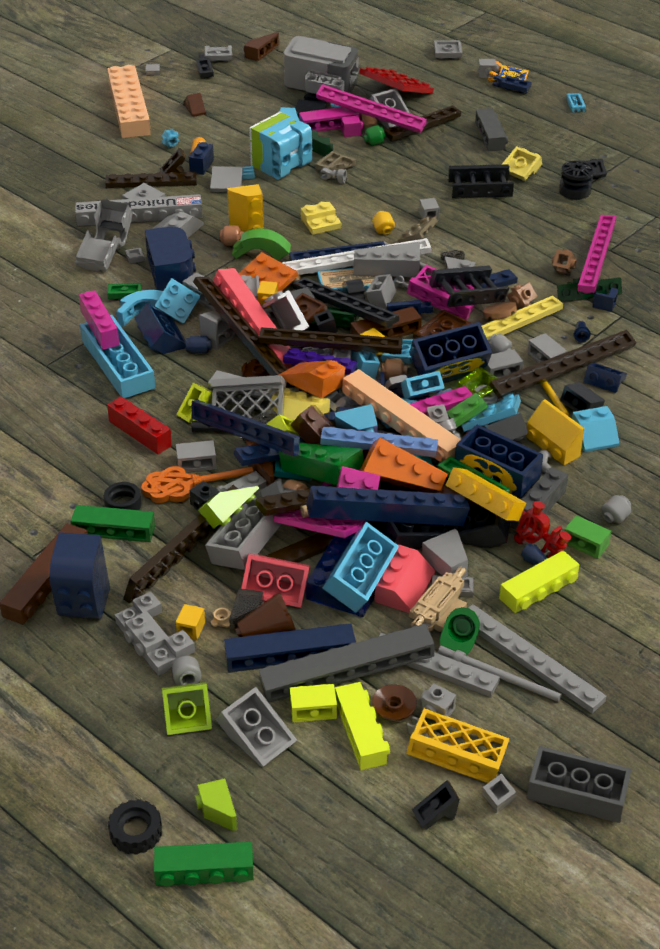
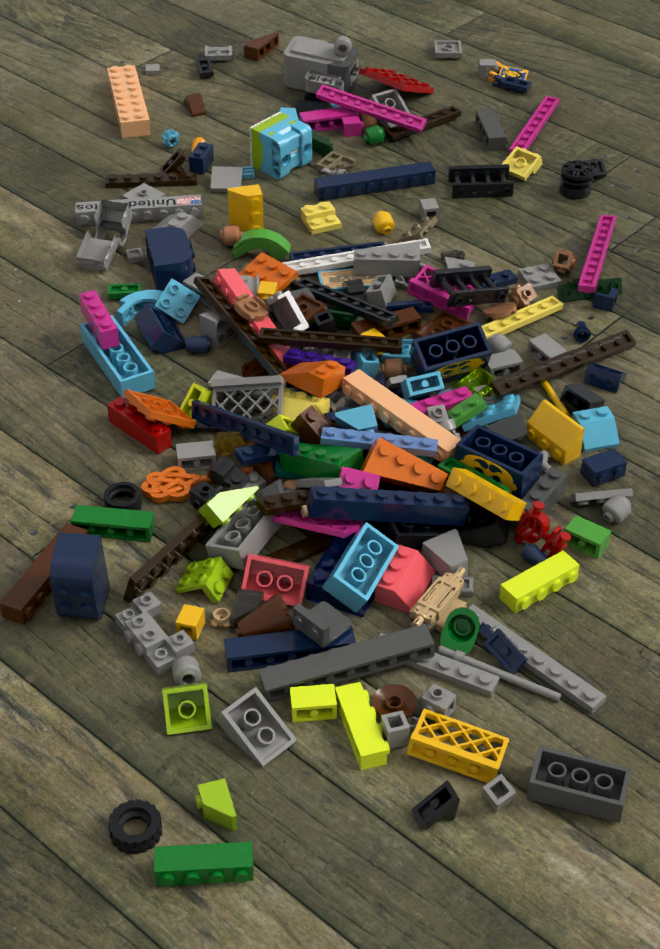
(159, 409): none -> orange plate
(209, 575): none -> lime bracket
(226, 442): none -> clear yellow slope
(226, 473): none -> black brick
(251, 307): none -> medium nougat tile
(318, 481): none -> light grey tile
(321, 623): none -> dark grey bracket
(342, 46): none -> light grey head
(374, 181): none -> dark blue brick
(395, 729): none -> light grey brick
(503, 648): none -> dark blue plate
(535, 123): none -> dark pink plate
(540, 277): none -> light grey plate
(575, 106): medium azure tile -> none
(599, 496): none -> light grey plate
(603, 467): none -> dark blue brick

